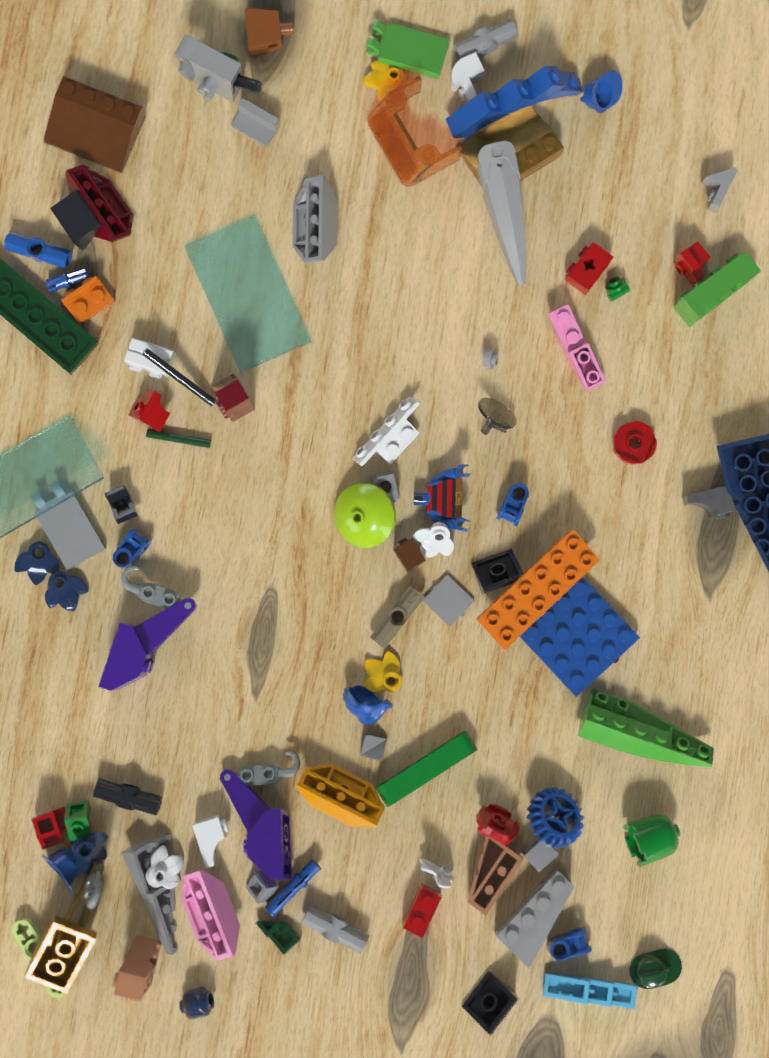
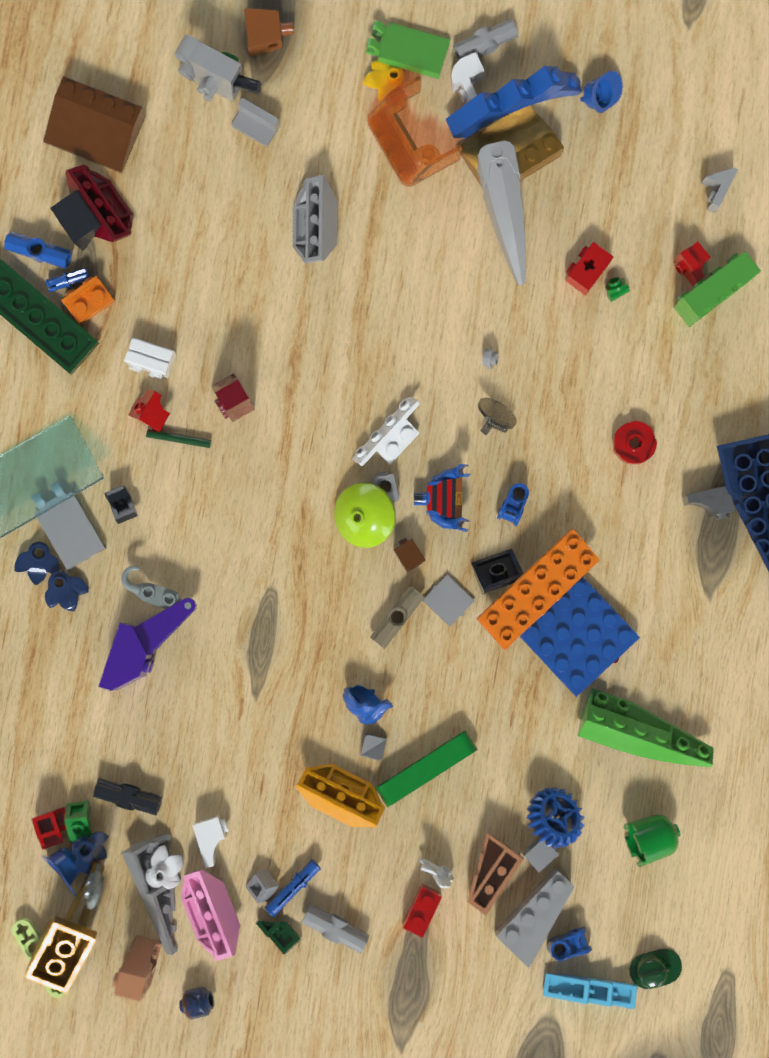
(132, 548): blue piece -> none
(178, 377): black bar -> none
(247, 294): clear light blue piece -> none
(267, 828): dark purple slope -> none
(380, 671): yellow plate -> none
(434, 540): white plate -> none
(490, 1002): black slope -> none
(497, 824): red plate -> none
(575, 348): bright pink slope -> none

